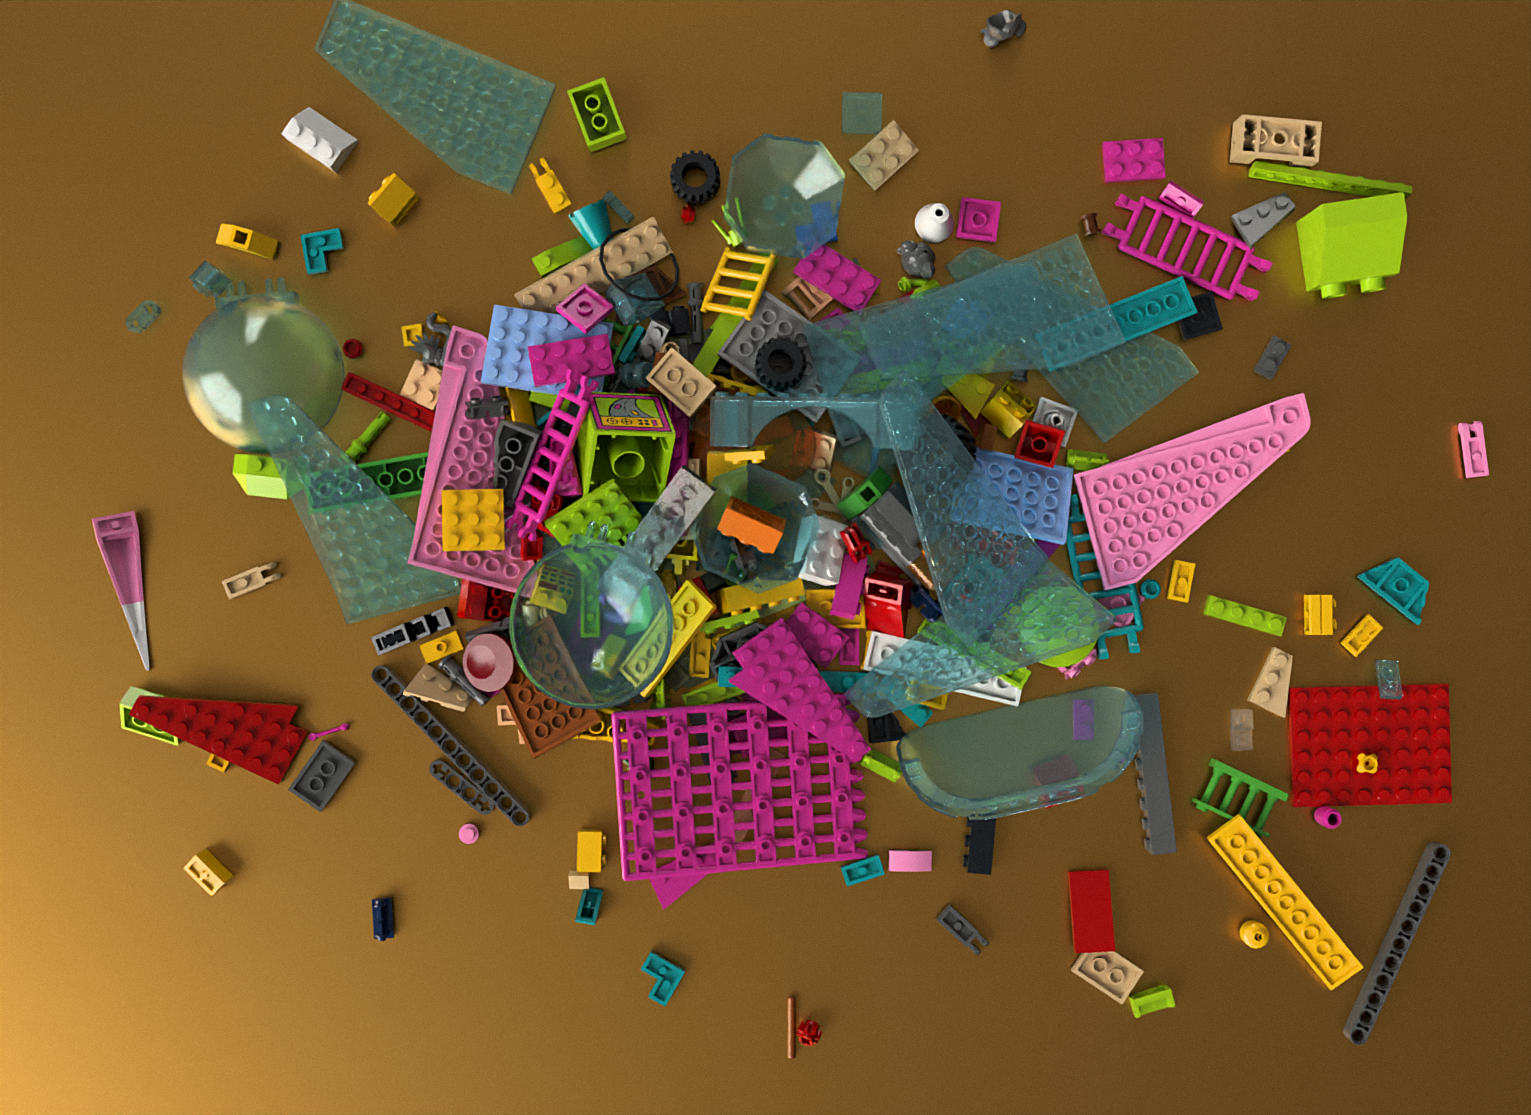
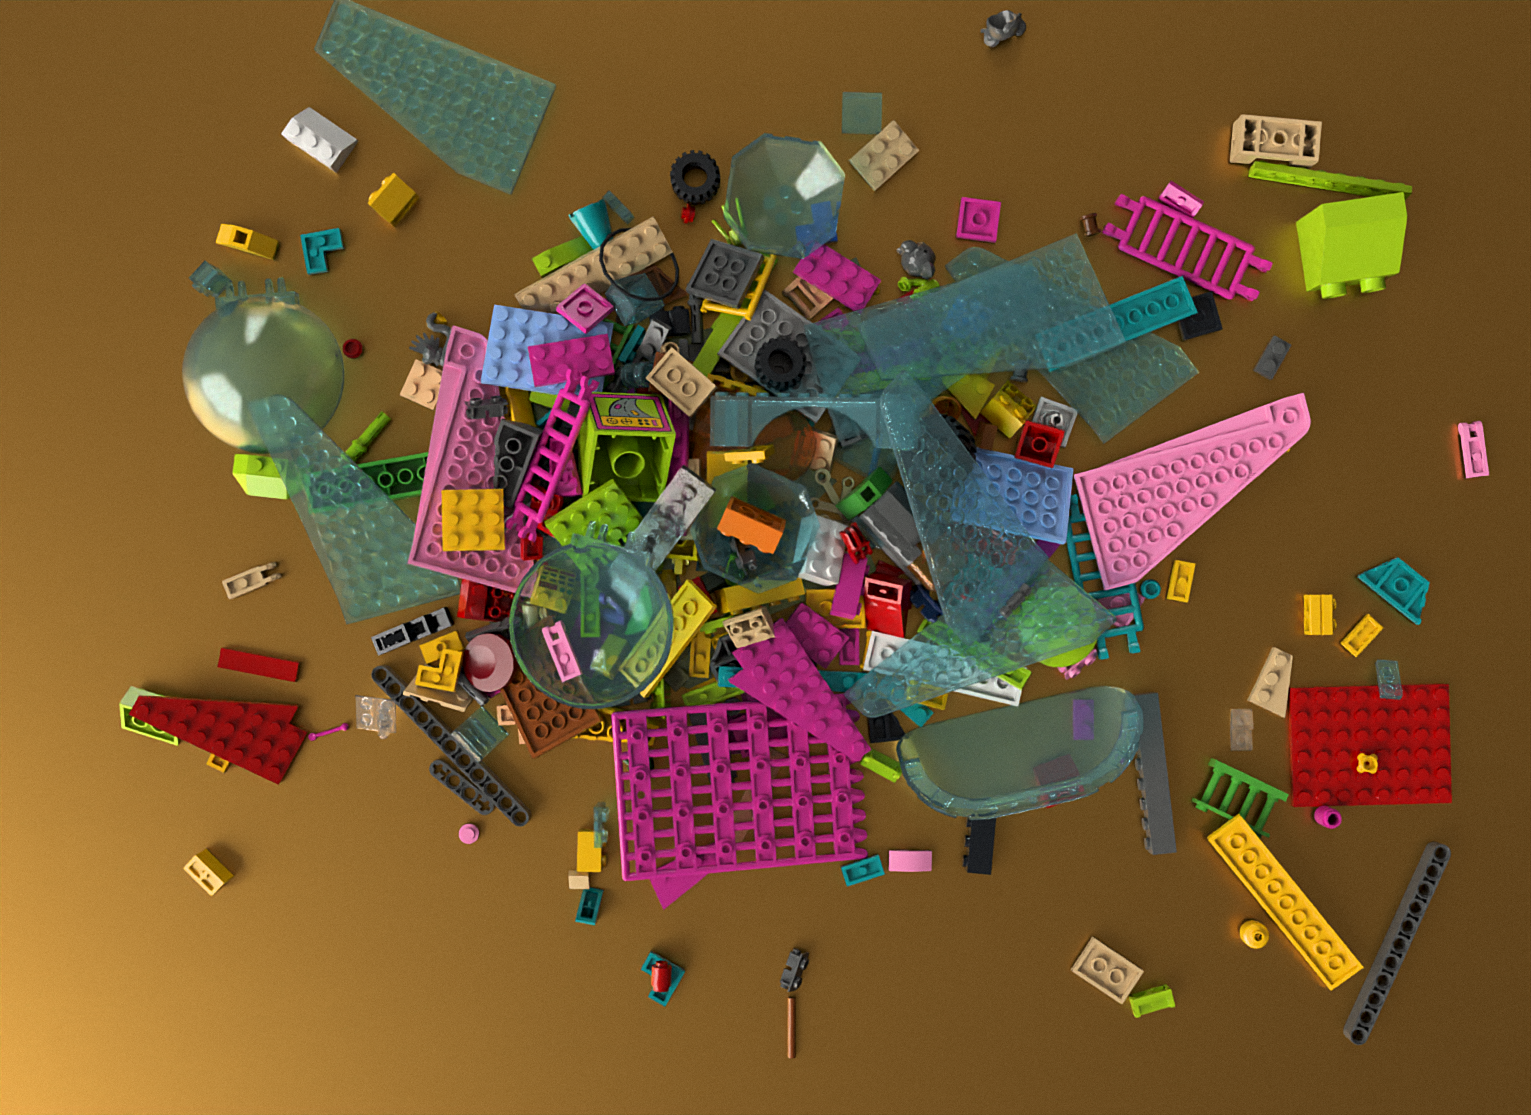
(120, 548): bright pink plate -> none
(140, 314): clear light blue beam -> none
(258, 664): none -> red tile
(322, 776): dark grey plate -> none
(376, 715): none -> clear hinge
(382, 918): dark blue hinge -> none
(389, 401): red tile -> none
(409, 333): yellow plate -> none
(445, 676): none -> yellow plate
(479, 734): none -> clear light blue slope
(551, 188): yellow hinge -> none
(562, 651): none -> bright pink plate
(597, 114): lime brick -> none
(601, 814): none -> clear light blue plate
(661, 976): none -> red brick
(725, 273): none -> dark grey plate
(750, 627): none -> tan slope
(792, 978): none -> dark grey hinge
(809, 1033): red gear -> none
(934, 223): white cone -> none
(961, 928): dark grey hinge -> none
(1015, 600): none -> dark grey axle
(1085, 460): lime hinge -> none
(1091, 911): red tile -> none
(1133, 160): dark pink plate -> none
(1244, 615): lime plate -> none
(1261, 218): wing -> none

